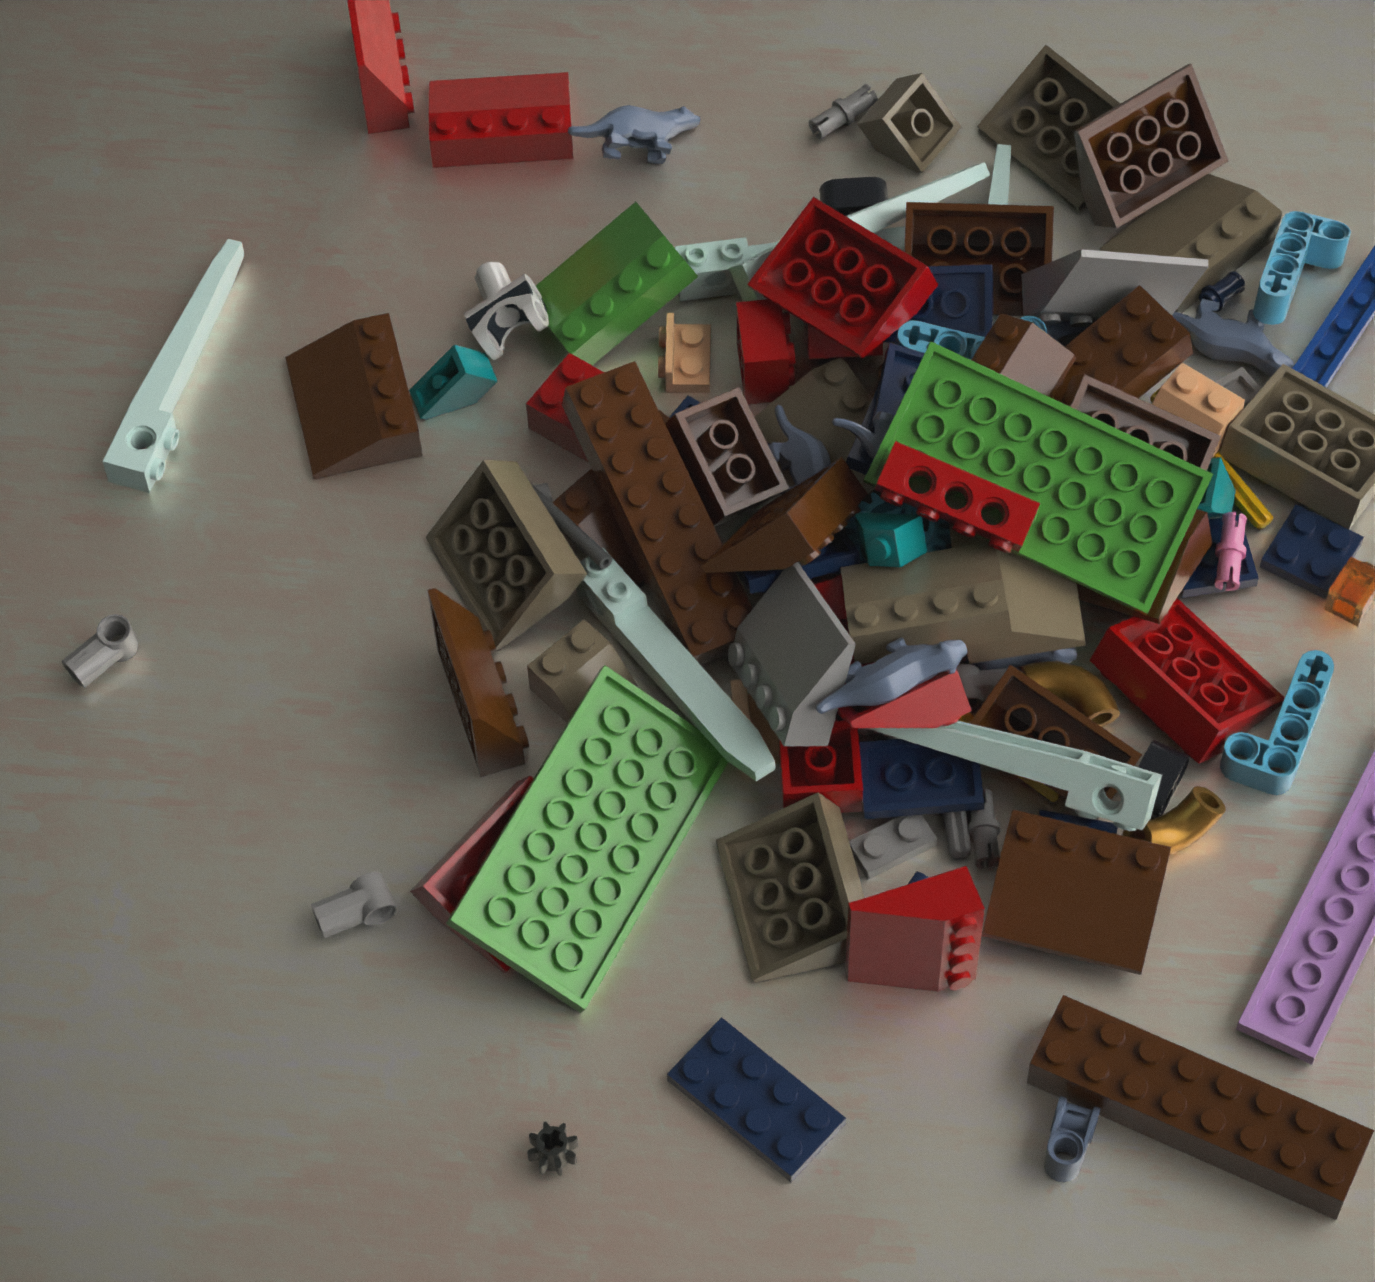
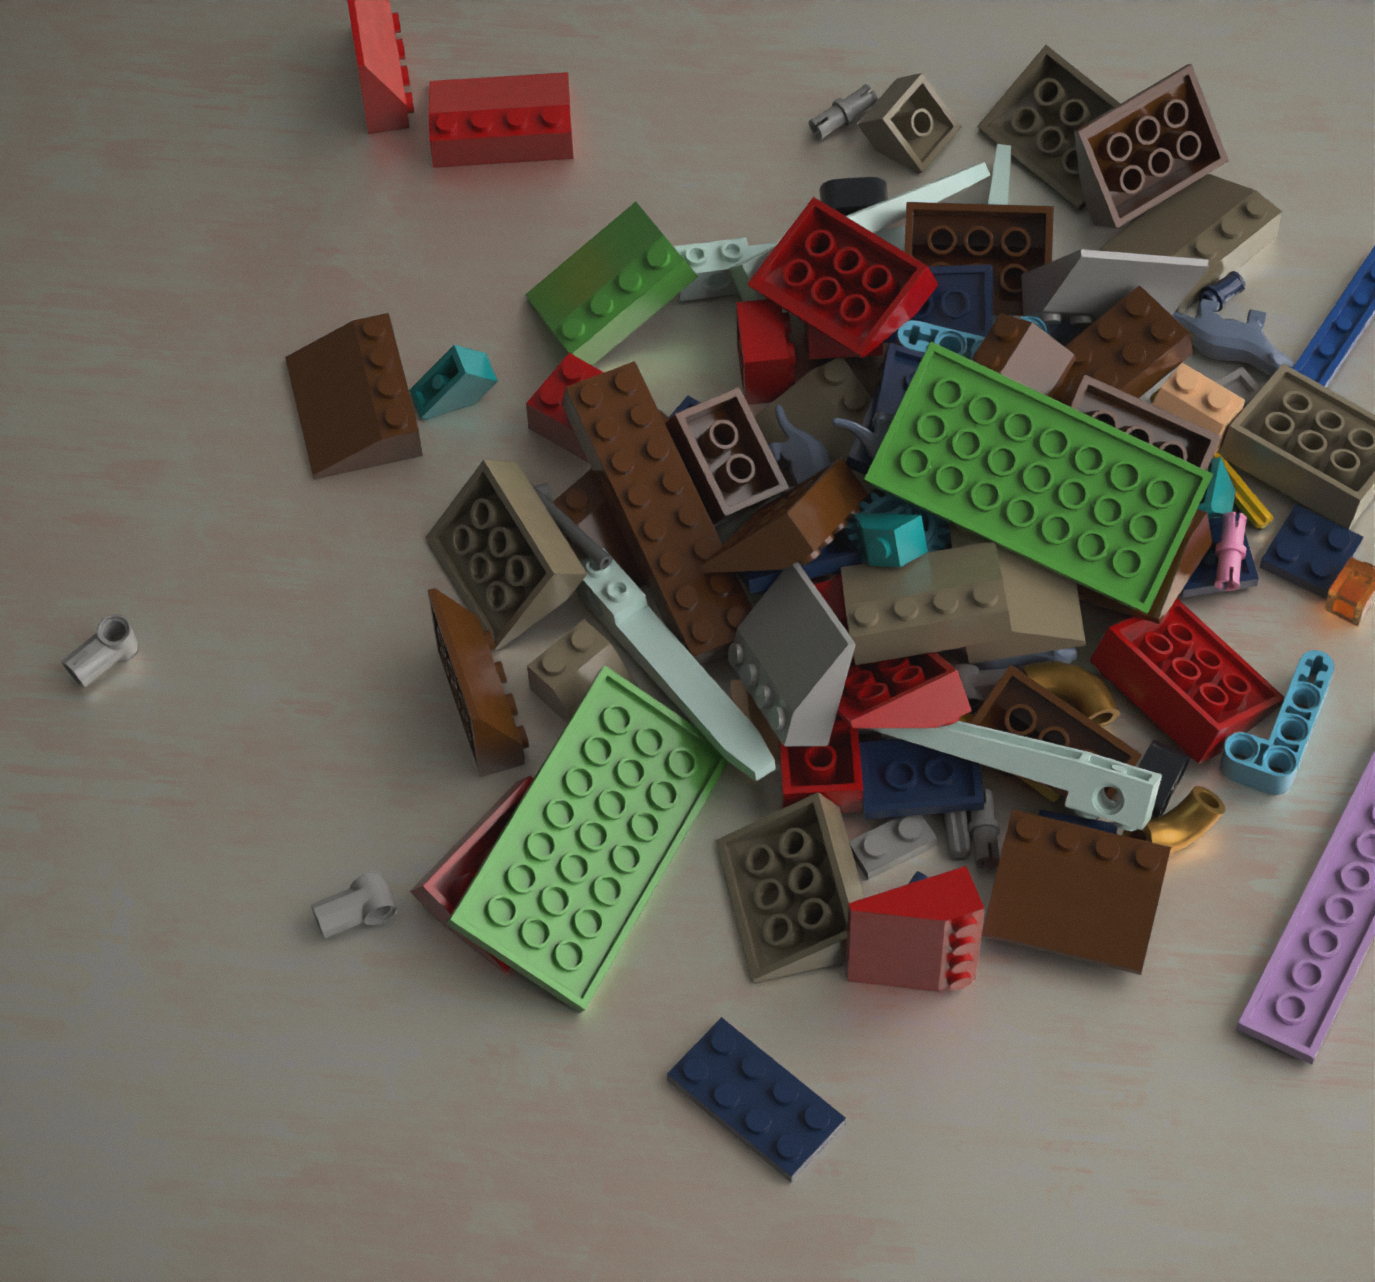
(150, 415): light aqua piece -> none
(503, 307): white connector -> none
(556, 1158): pearl dark grey gear -> none
(639, 129): sand blue animal -> none
(686, 356): light nougat bracket -> none
(894, 673): sand blue animal -> none
(979, 493): red brick -> none
(1070, 1133): sand blue piece -> none
(1200, 1106): reddish brown brick -> none
(1299, 241): medium azure beam -> none

